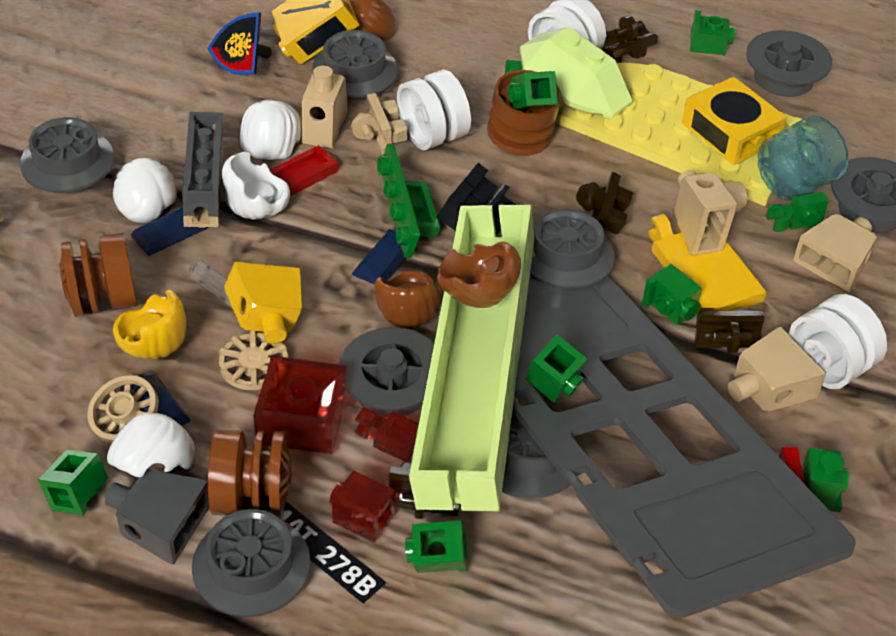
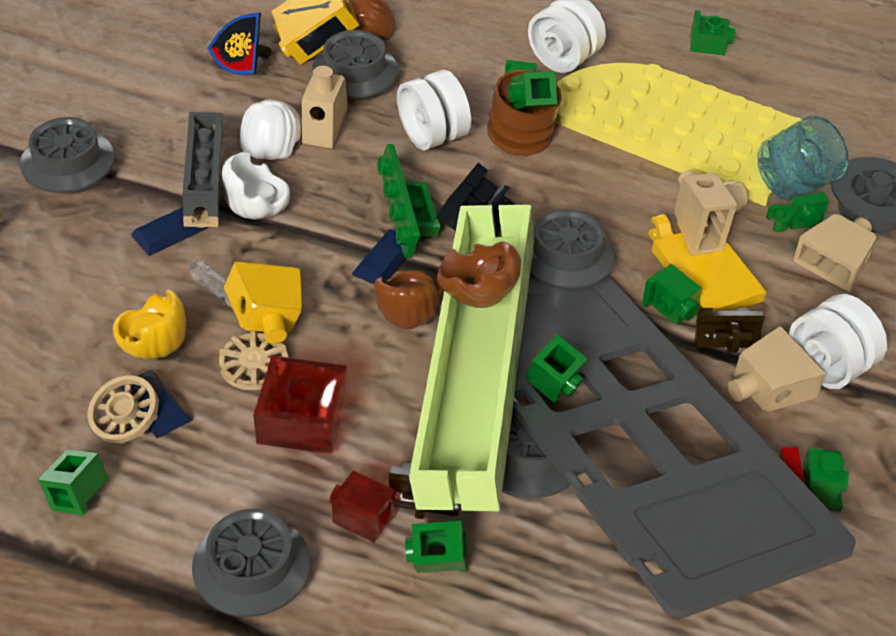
(97, 274): dark orange wheel -> none
(144, 190): white piece -> none
(151, 440): white piece -> none
(160, 511): dark grey torso -> none
(248, 473): dark orange wheel -> none
(306, 169): red tile -> none
(333, 558): black sticker -> none
(380, 123): tan hips -> none
(388, 369): dark grey wheel -> none
(391, 435): clear red plate -> none
(582, 71): yellowish green wedge -> none
(606, 202): dark brown hips -> none
(628, 38): dark brown hips -> none
(732, 119): yellow brick -> none
(788, 62): dark grey wheel -> none

